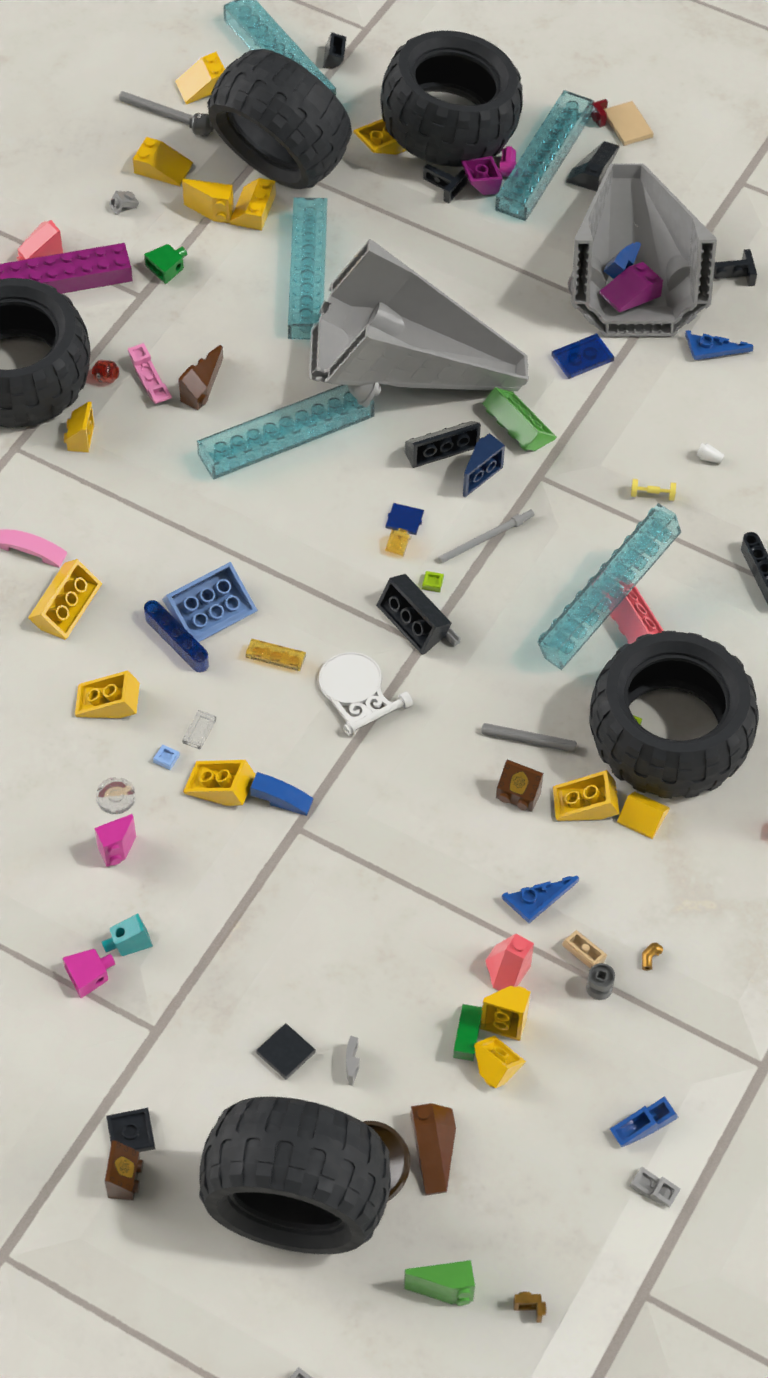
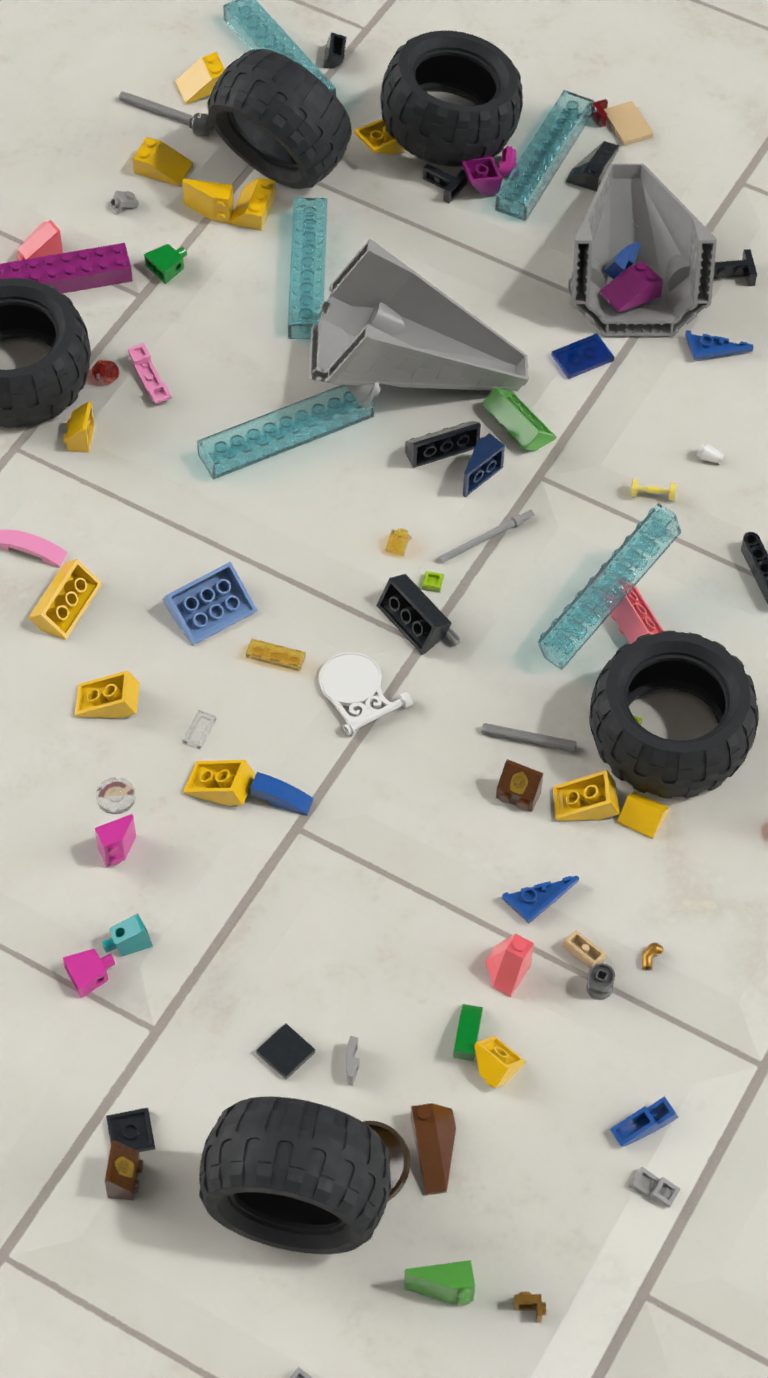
(166, 757): light blue tile -> none
(184, 643): clear blue beam -> none
(198, 380): reddish brown wedge -> none
(405, 518): clear blue piece -> none
(506, 1012): yellow slope -> none

